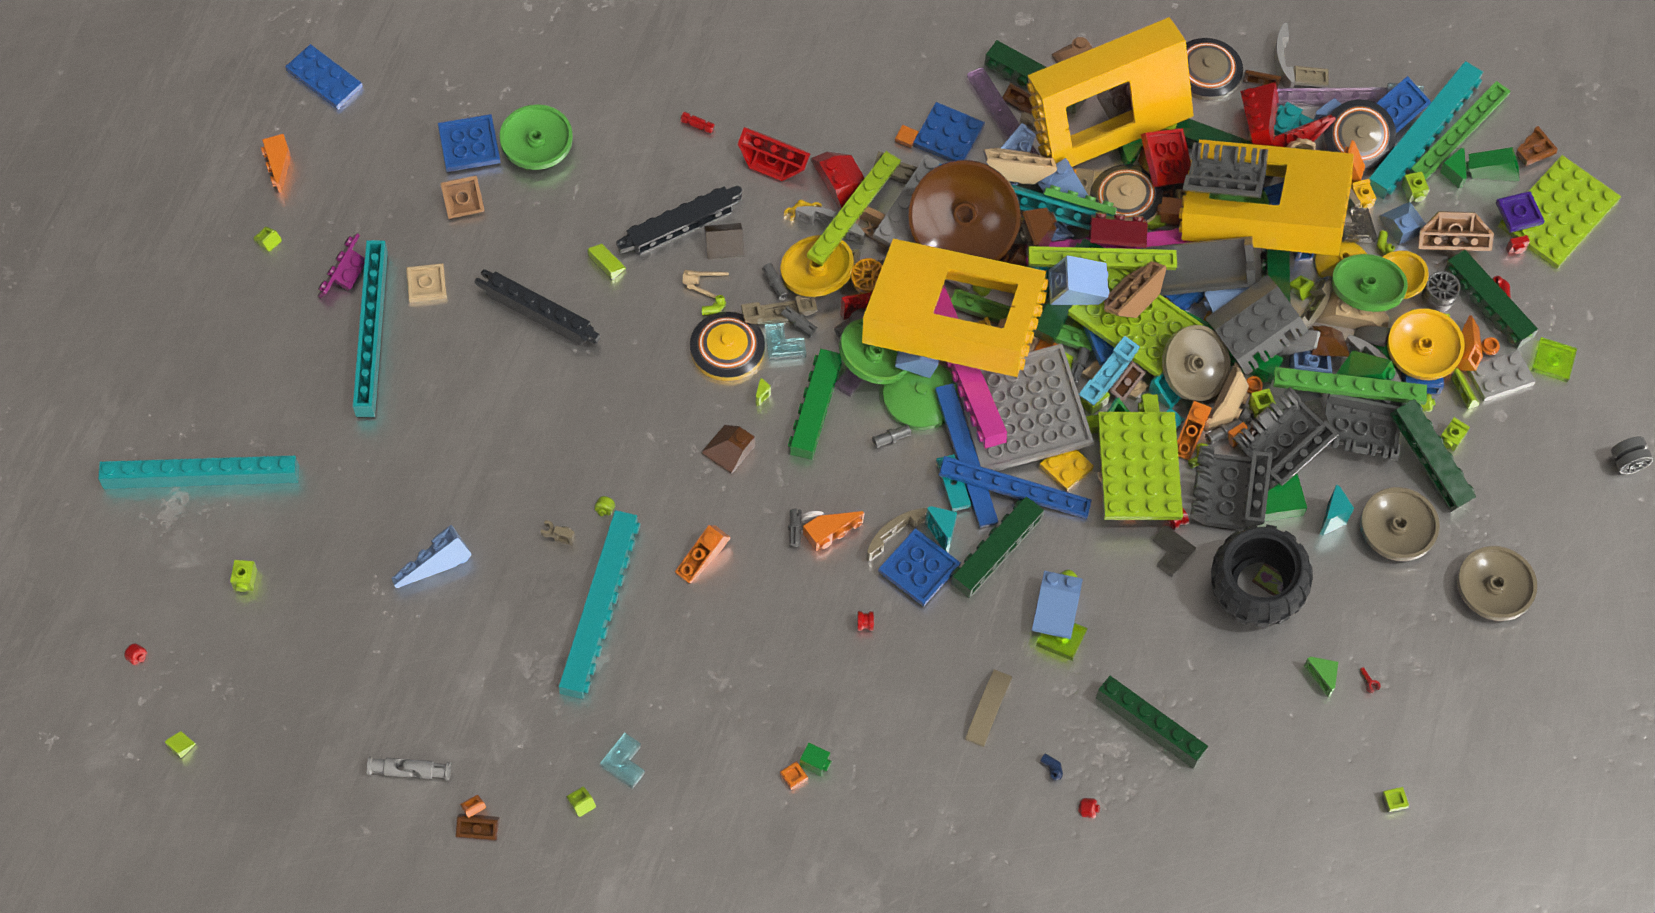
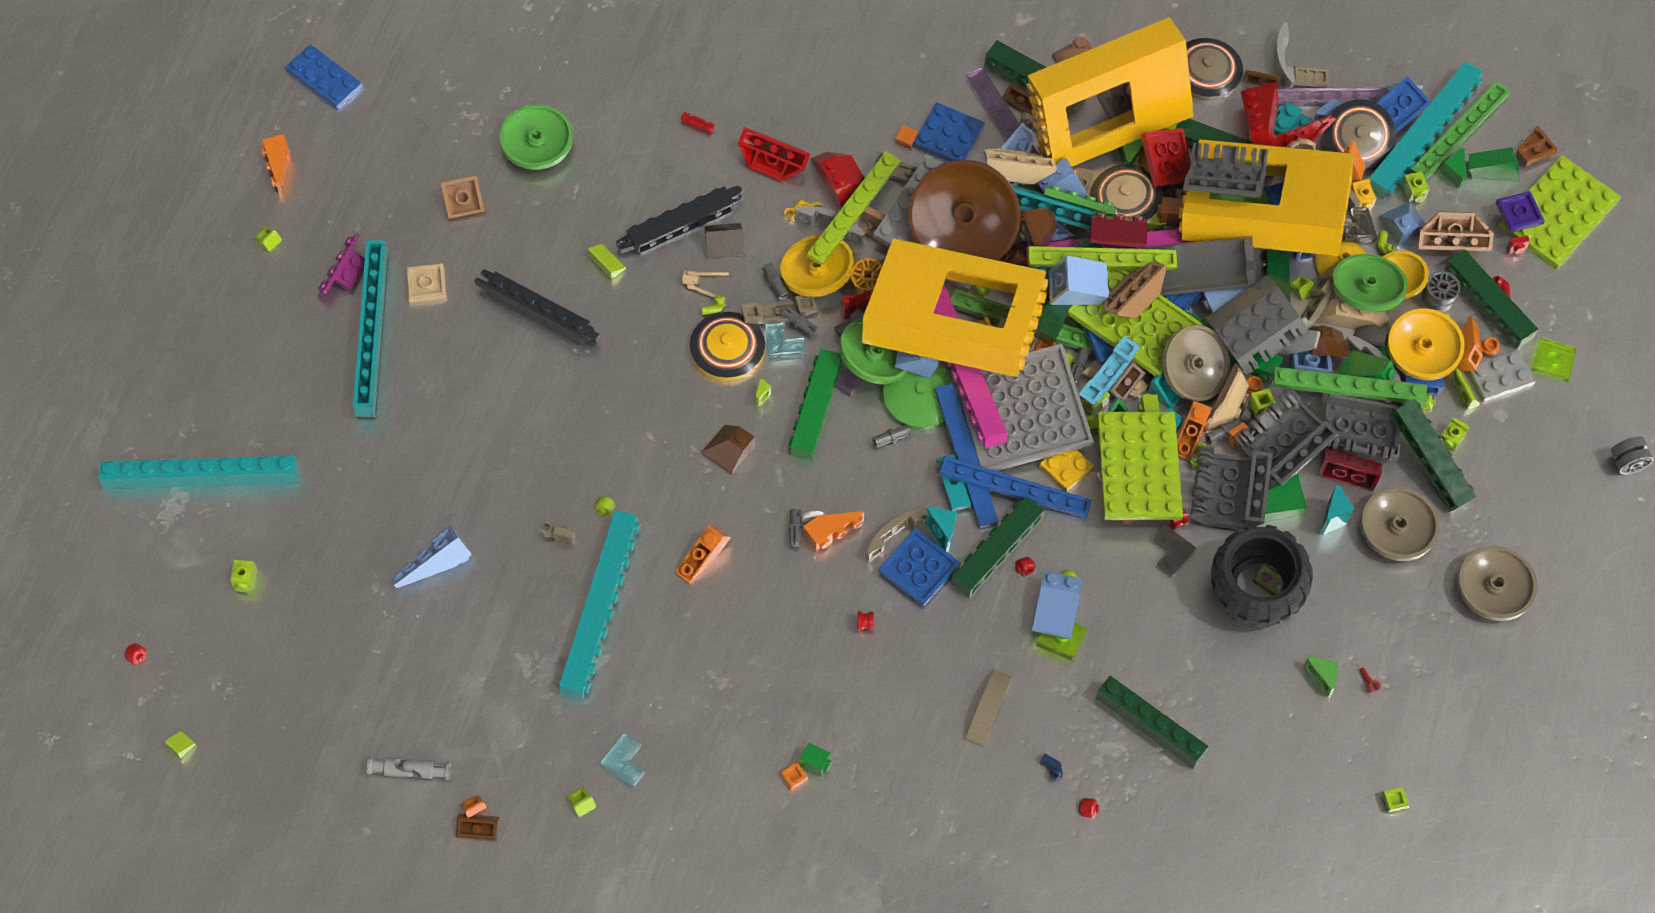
(469, 143): blue plate -> none
(1025, 566): none -> red piece
(1350, 469): none -> dark red slope

